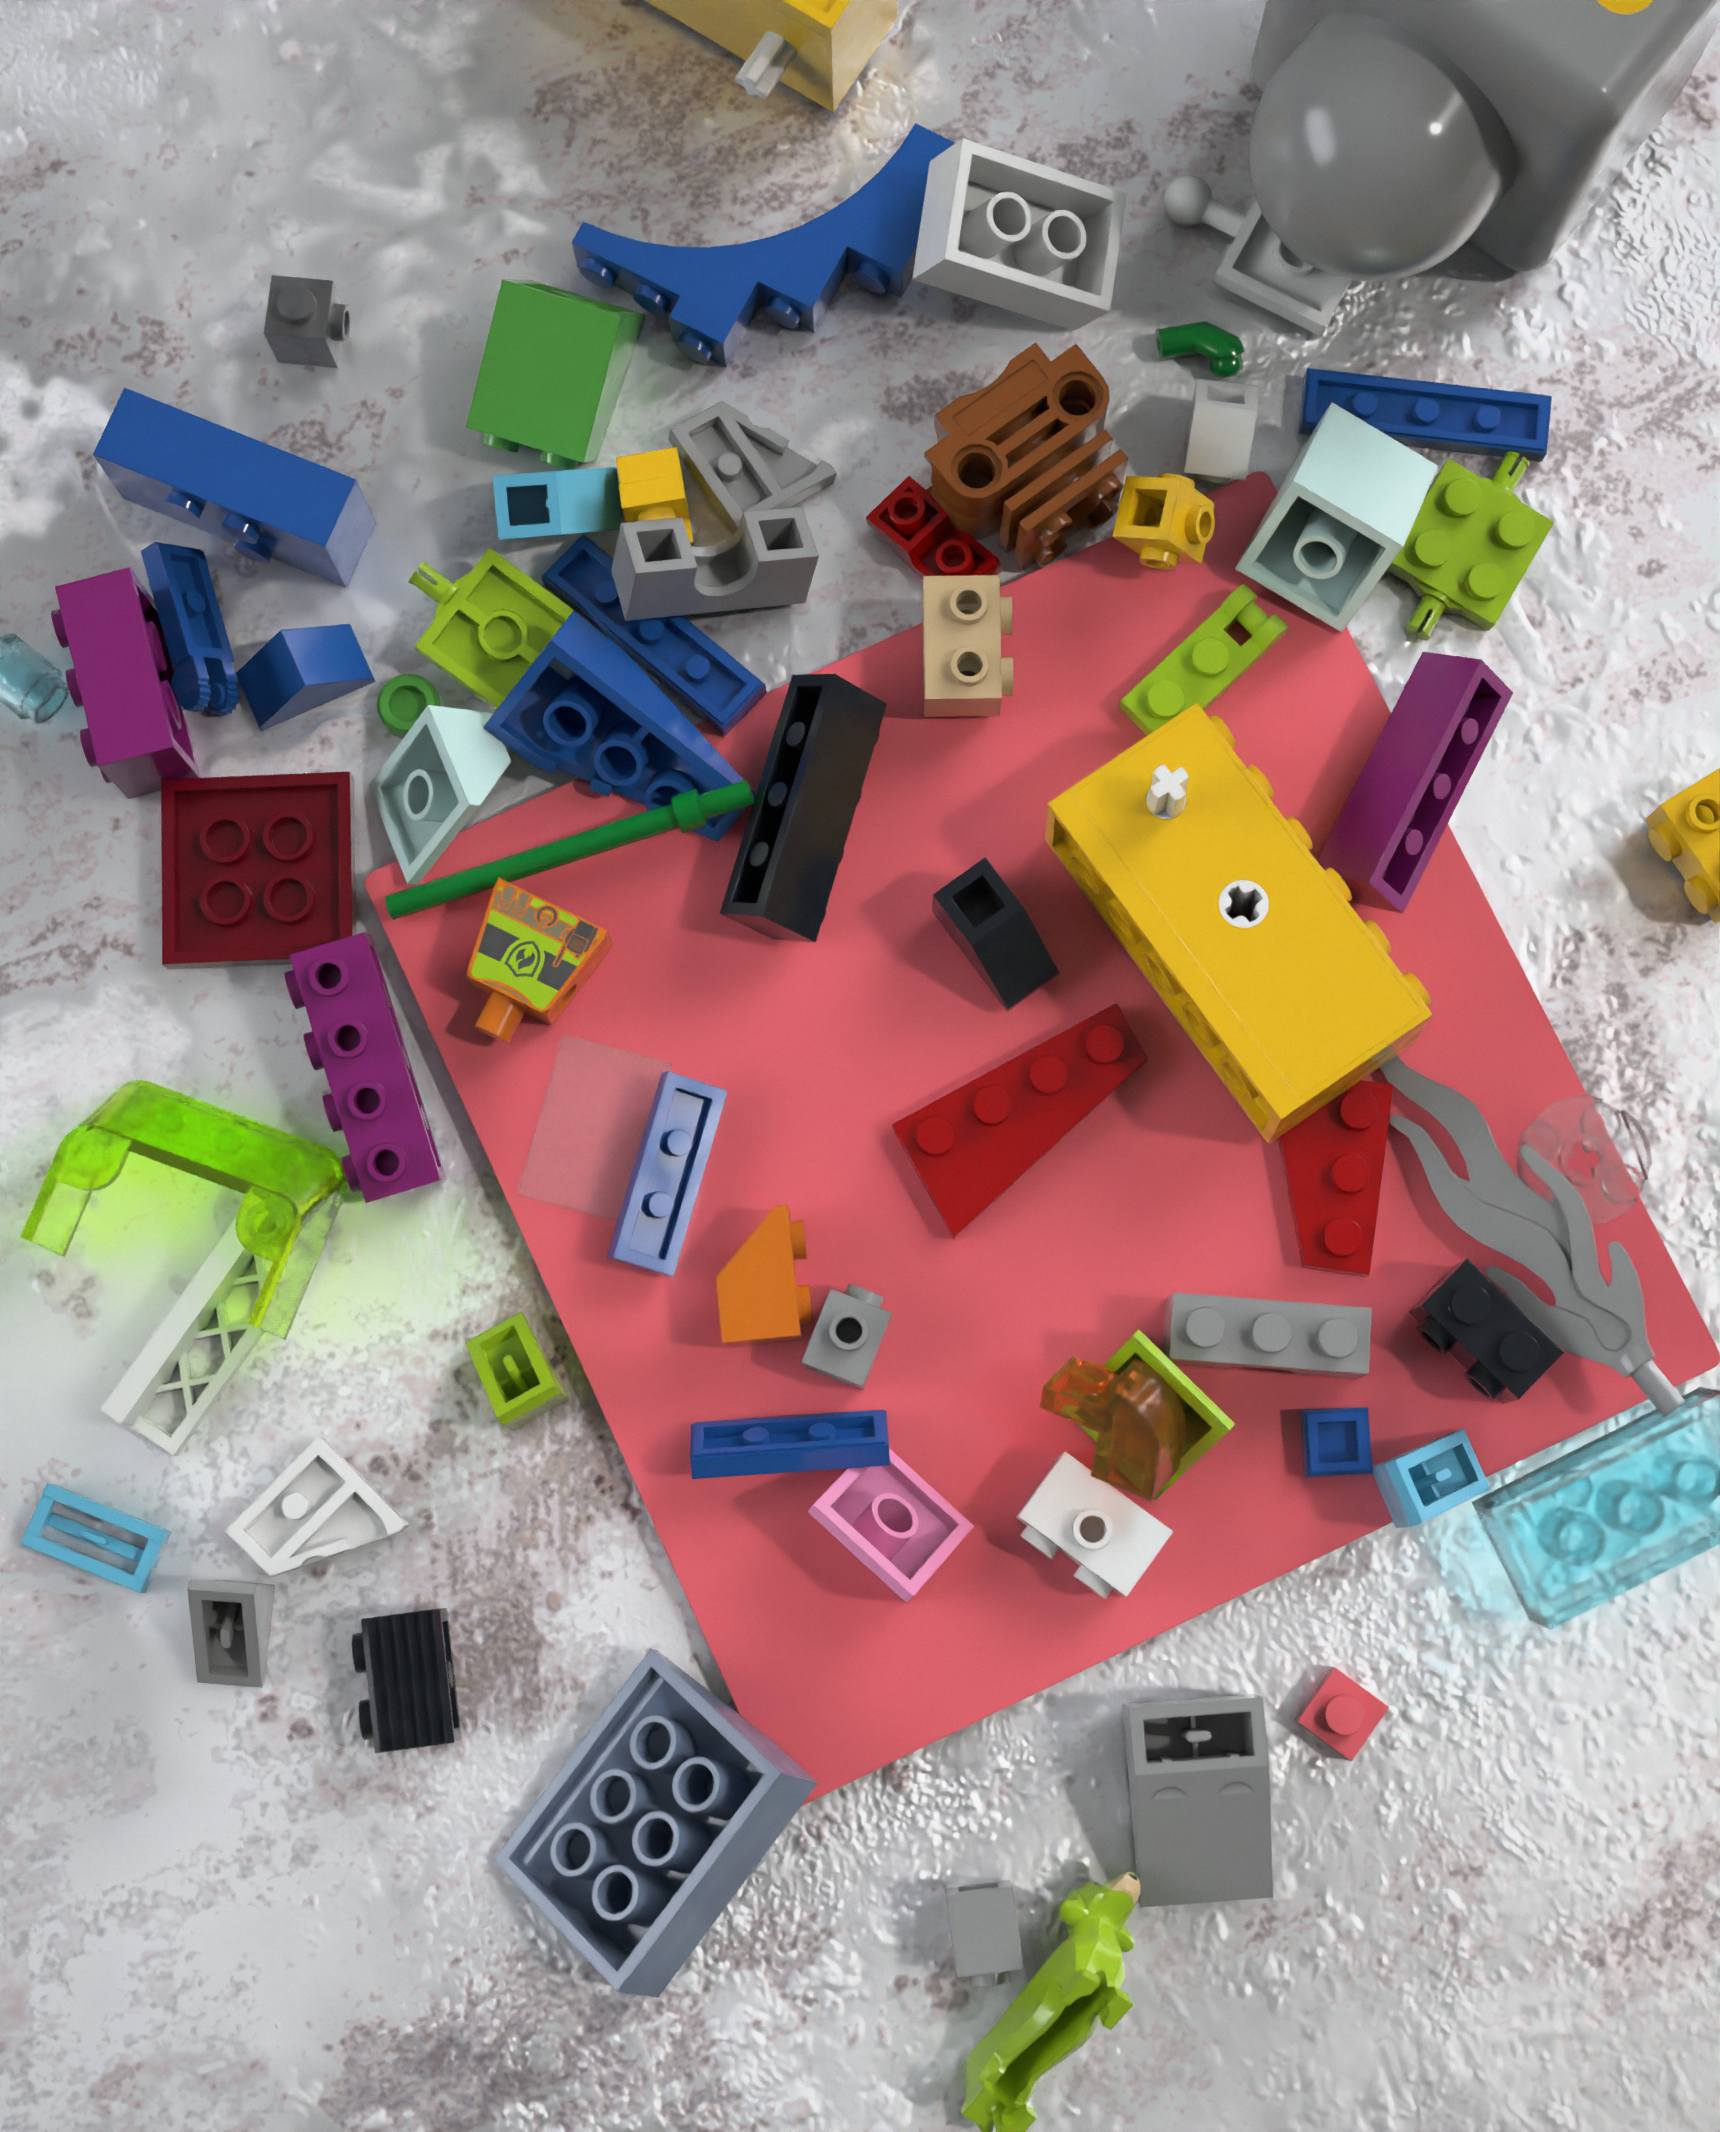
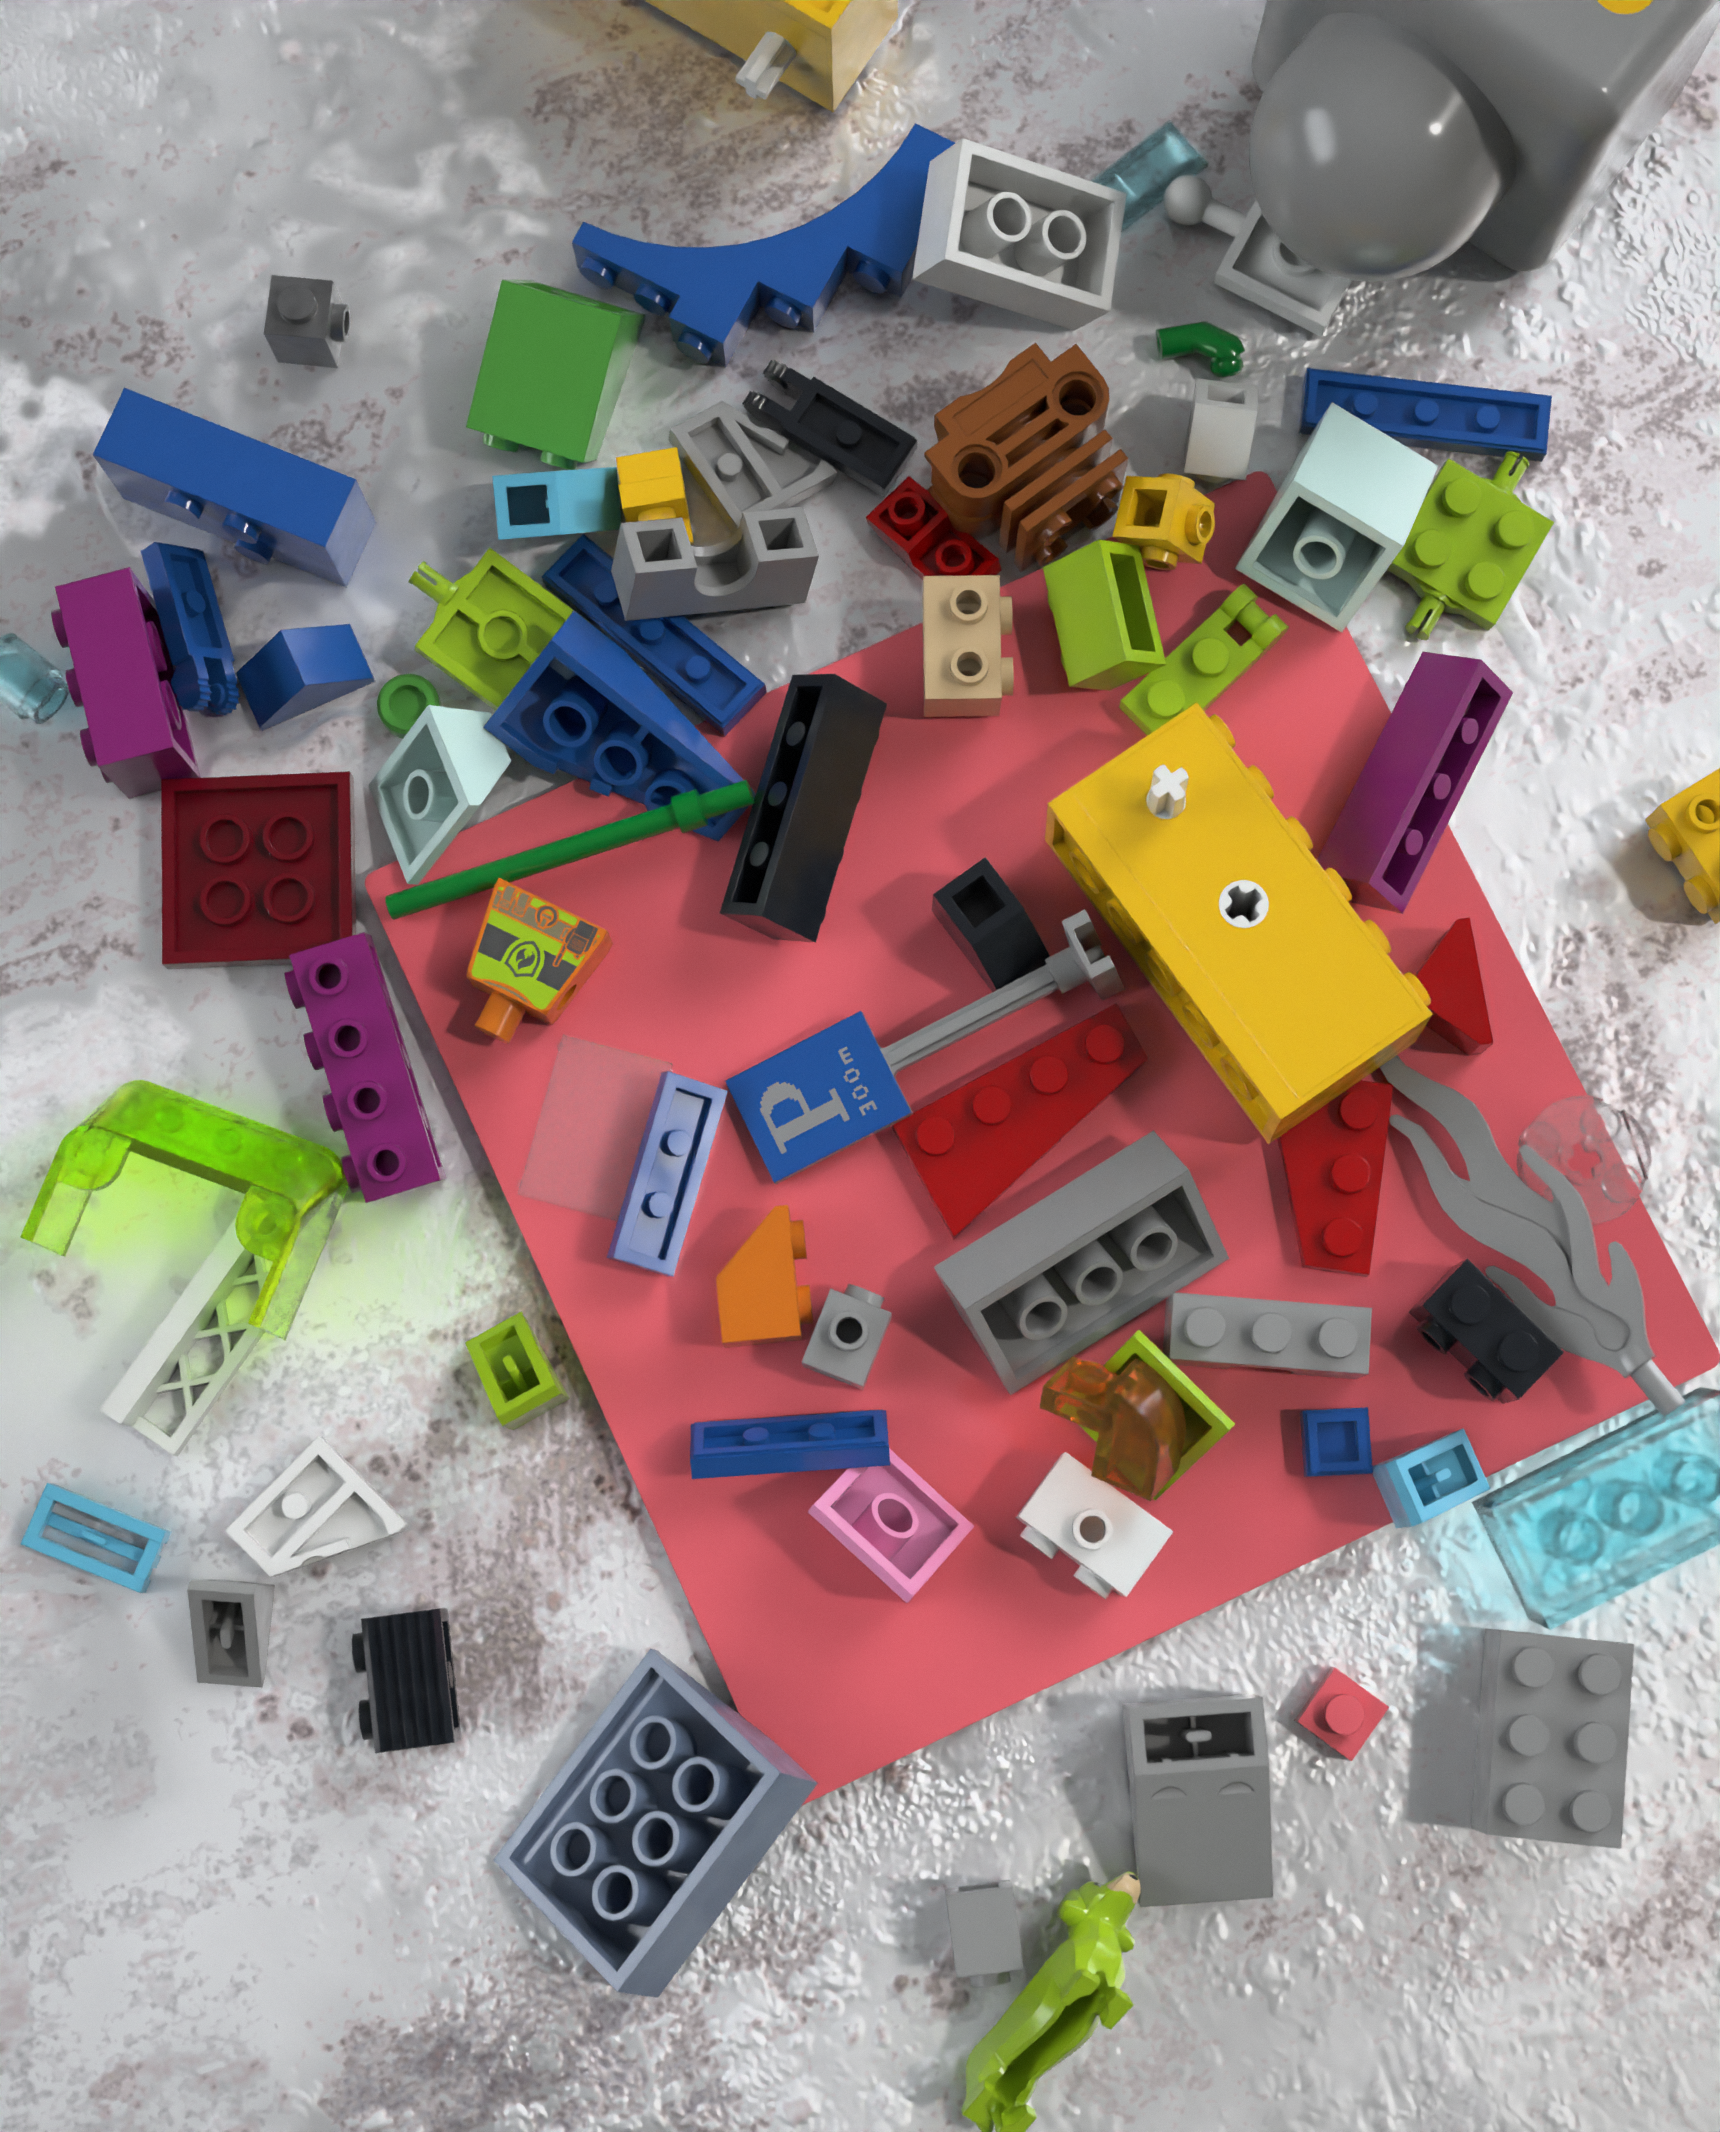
(834, 428): none -> black hinge
(845, 1085): none -> piece
(1083, 1261): none -> light grey slope
(1104, 615): none -> lime brick
(1150, 169): none -> clear light blue tile
(1457, 991): none -> red slope
(1552, 1738): none -> light grey brick

